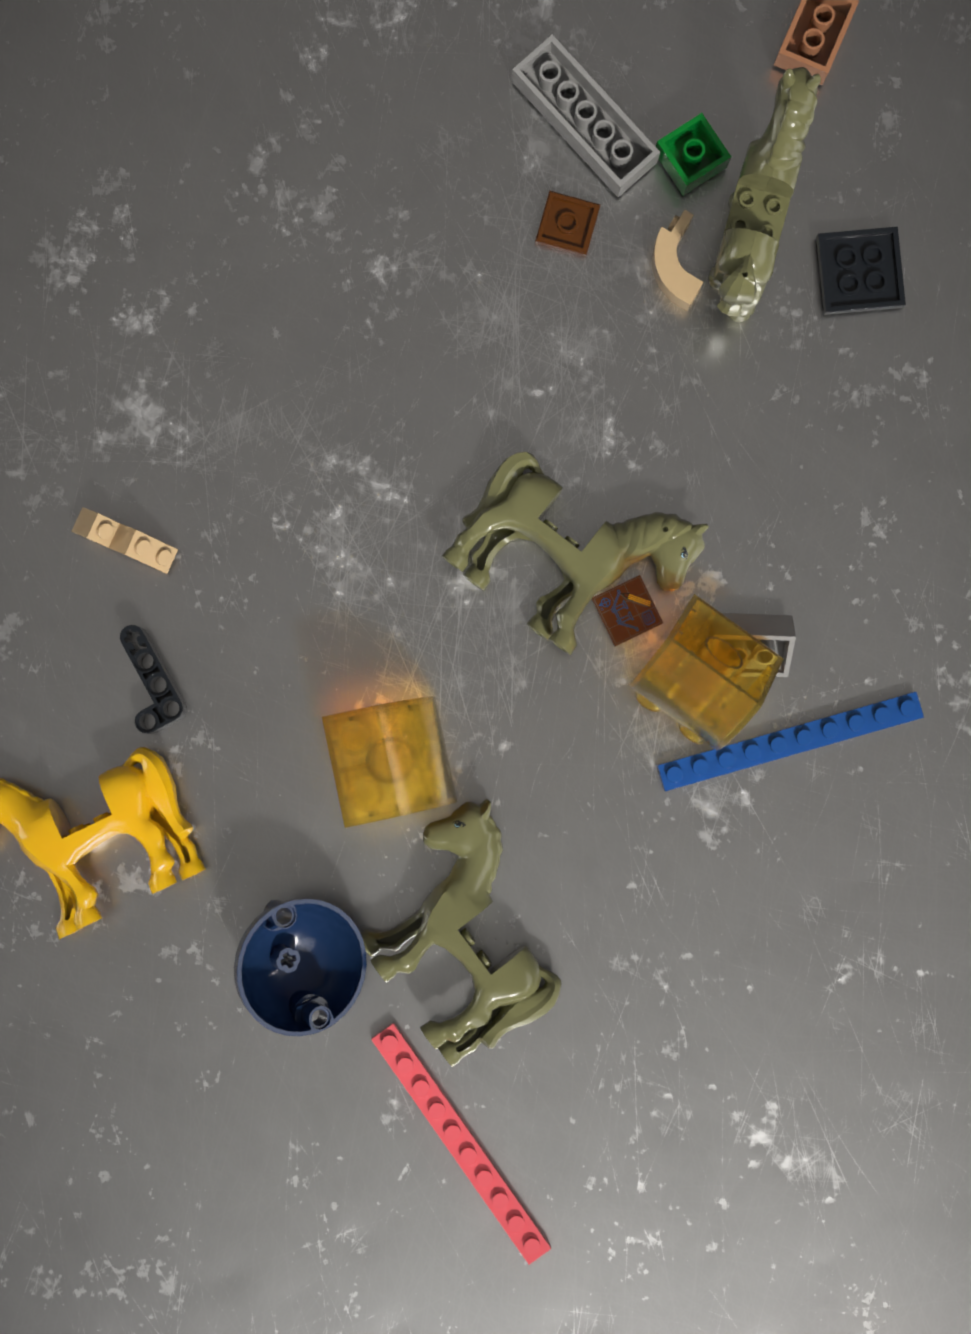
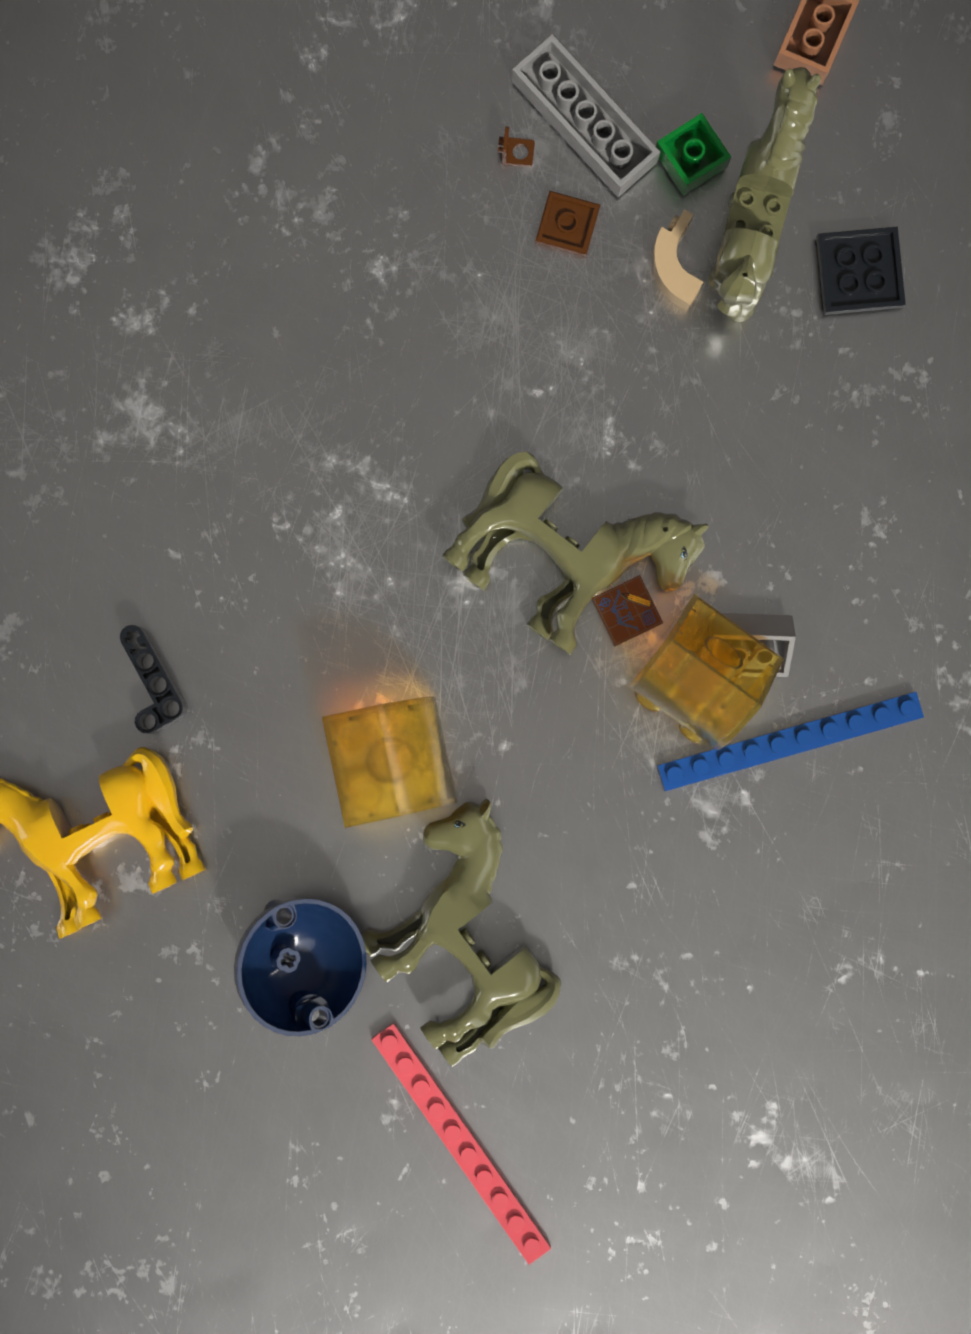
(124, 540): tan arch -> none
(507, 144): none -> reddish brown bracket

